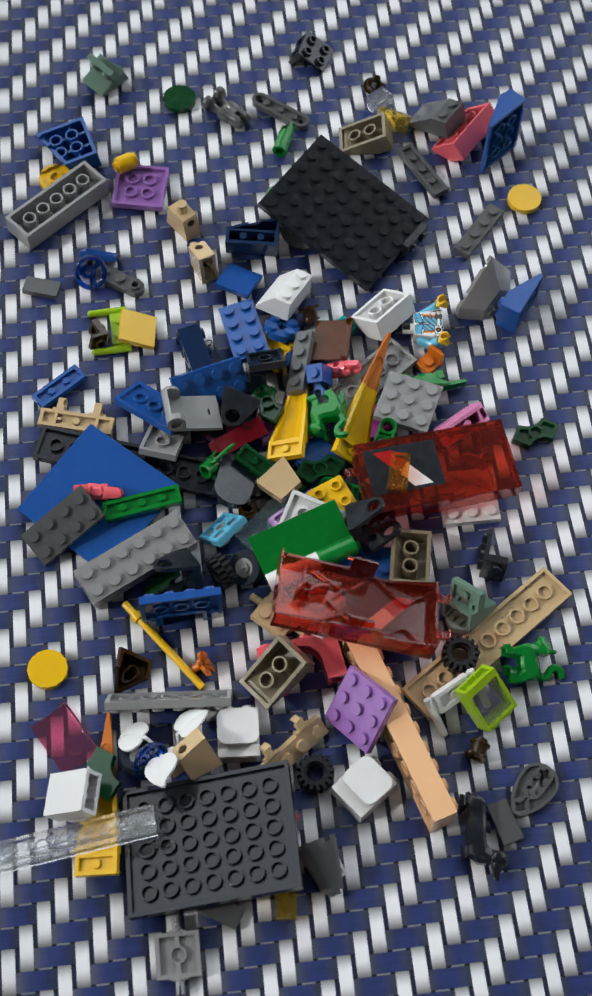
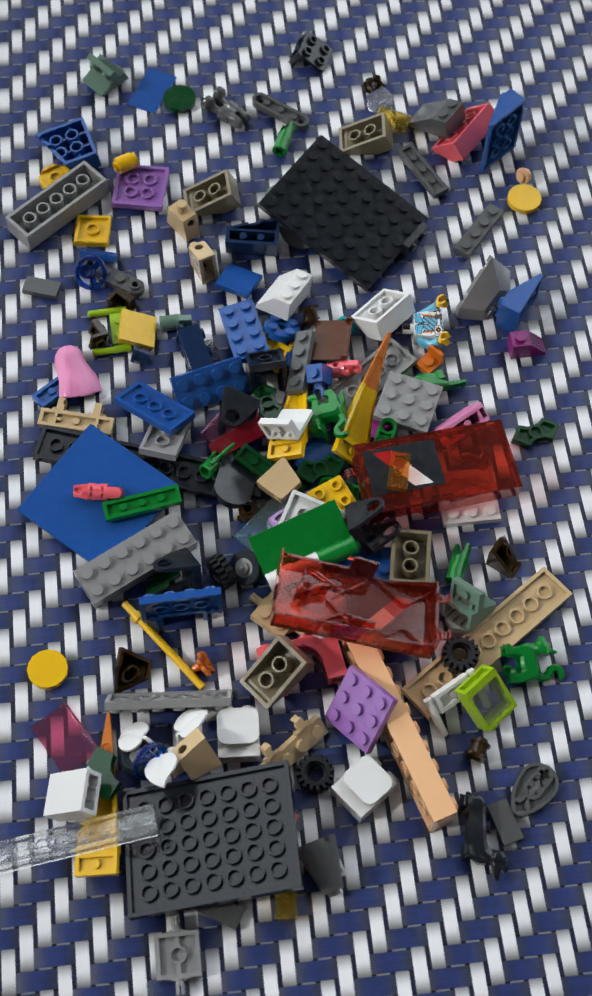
(63, 525): dark grey plate -> none
(74, 373): none -> bright pink hair
(93, 230): none -> yellow tile
(122, 297): none -> dark brown bracket
(139, 355): none -> dark blue piece
(151, 90): none -> blue sticker
(174, 322): none -> sand green hinge
(190, 412): light grey door -> none
(214, 194): none -> dark tan slope
(223, 529): medium azure piece -> none
(288, 424): none -> white bracket
(458, 562): none -> green piece
(490, 566): black bracket -> none
(503, 559): none -> dark brown slope
(523, 175): none -> light nougat plate
(524, 344): none -> magenta slope

